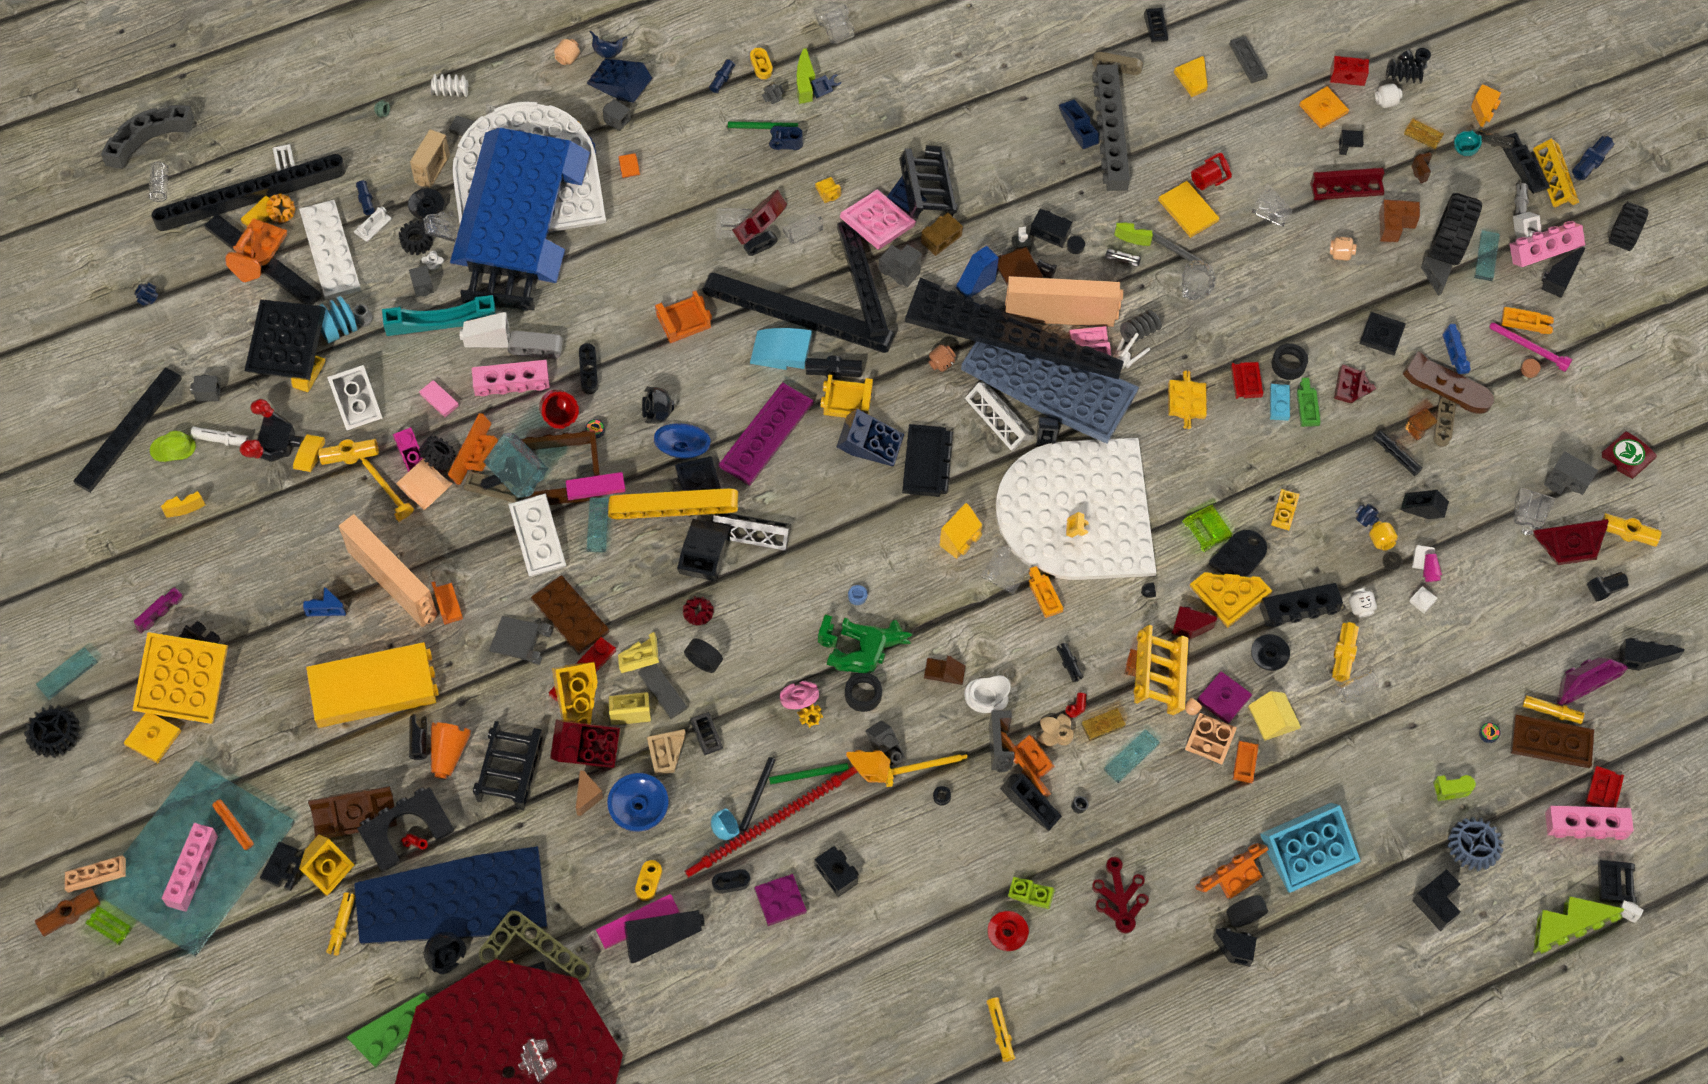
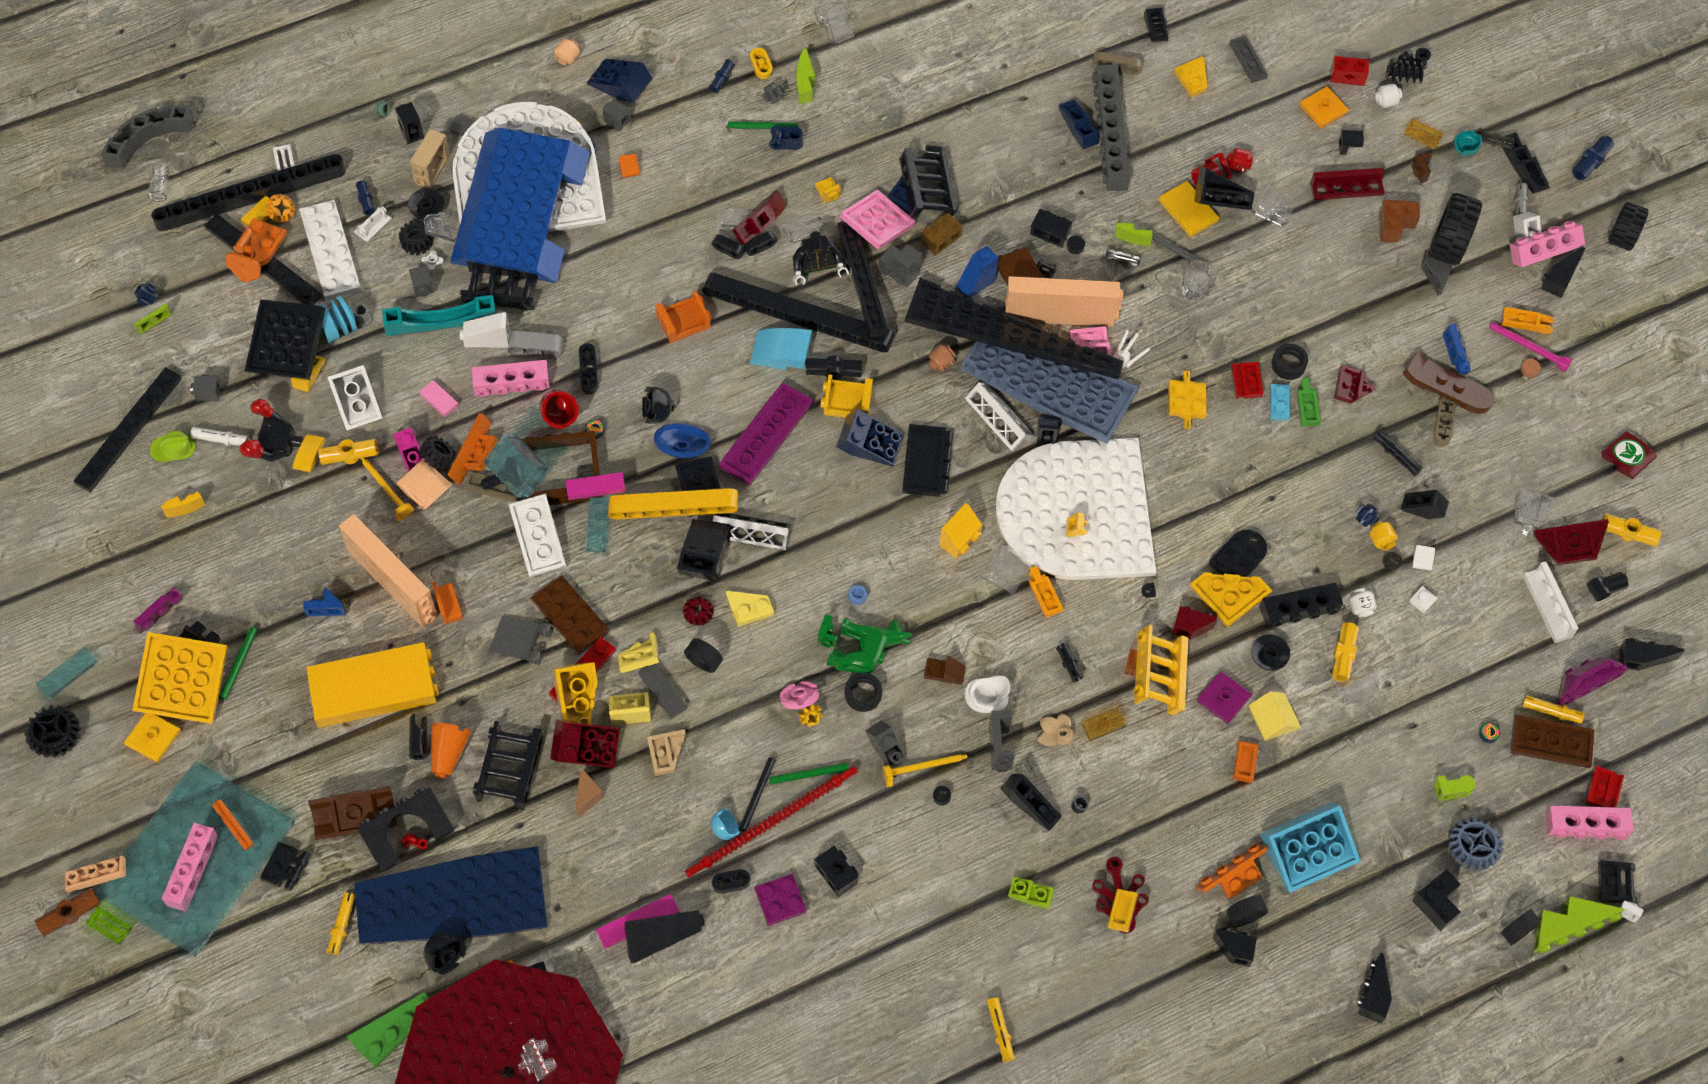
(152, 319): none -> lime slope
(238, 663): none -> green bar
(325, 864): yellow slope -> none
(409, 123): none -> black brick
(449, 86): white piece -> none
(537, 942): olive beam -> none
(605, 48): dark blue hair -> none
(633, 791): blue dish -> none
(648, 879): yellow plate -> none
(698, 719): black slope -> none
(728, 246): none -> black beam
(749, 607): none -> light yellow wing
(816, 255): none -> black torso
(823, 86): dark blue plate -> none
(870, 765): light orange slope -> none
(1010, 922): red dish -> none
(1022, 240): pearl dark grey piece -> none
(1031, 759): orange bracket -> none
(1078, 708): red arm -> none
(1122, 910): none -> yellow tile
(1131, 756): clear light blue tile -> none
(1142, 324): dark grey piece -> none
(1192, 707): light nougat hinge -> none
(1210, 738): light nougat slope -> none
(1213, 525): clear neon green plate -> none
(1219, 191): none -> black wedge
(1240, 160): none -> red head
(1285, 509): yellow slope -> none
(1342, 248): light nougat head -> none
(1377, 997): none -> black slope
(1382, 333): black plate -> none
(1420, 423): clear orange panel -> none
(1431, 568): dark pink cone -> none
(1484, 103): light orange slope -> none
(1487, 255): clear light blue tile -> none
(1521, 927): none -> black tyre
(1551, 603): none -> white fence
(1561, 169): yellow fence -> none
(1570, 473): dark grey brick -> none

